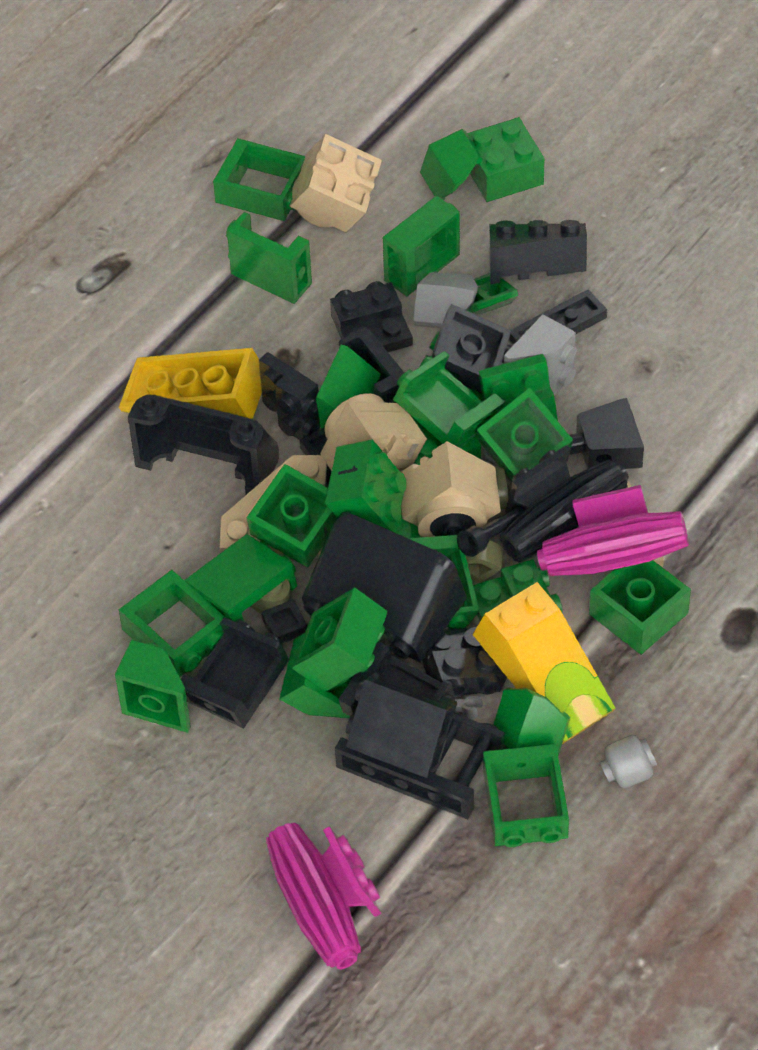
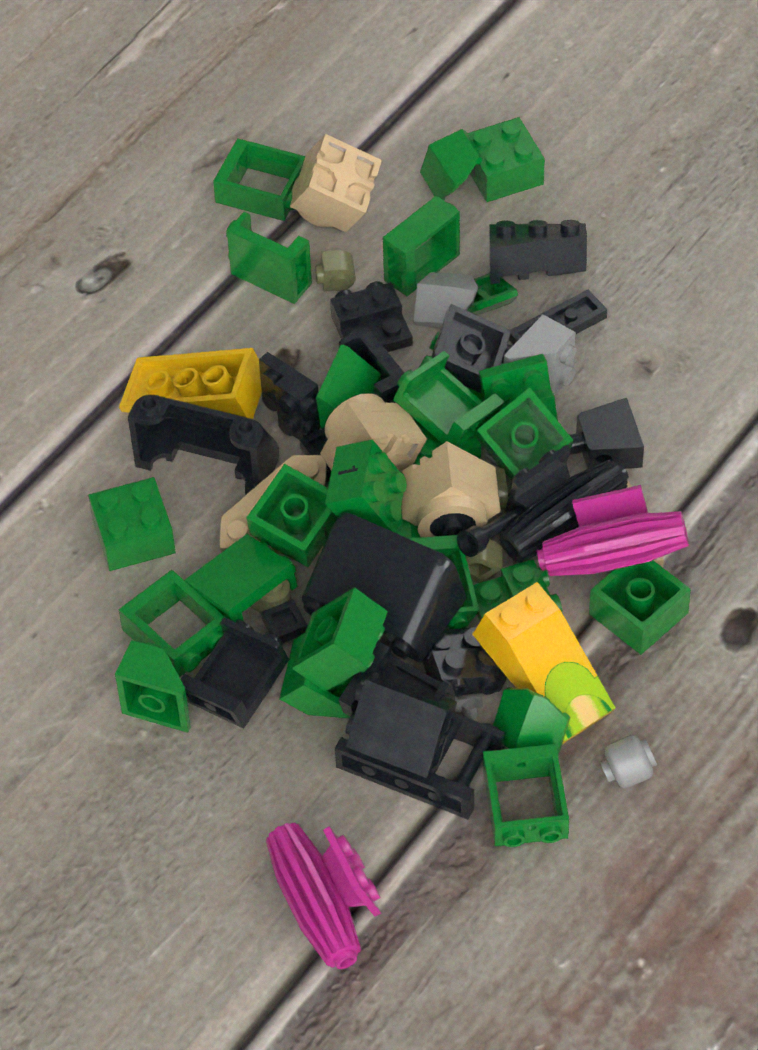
(132, 524): none -> green brick
(335, 270): none -> olive plate

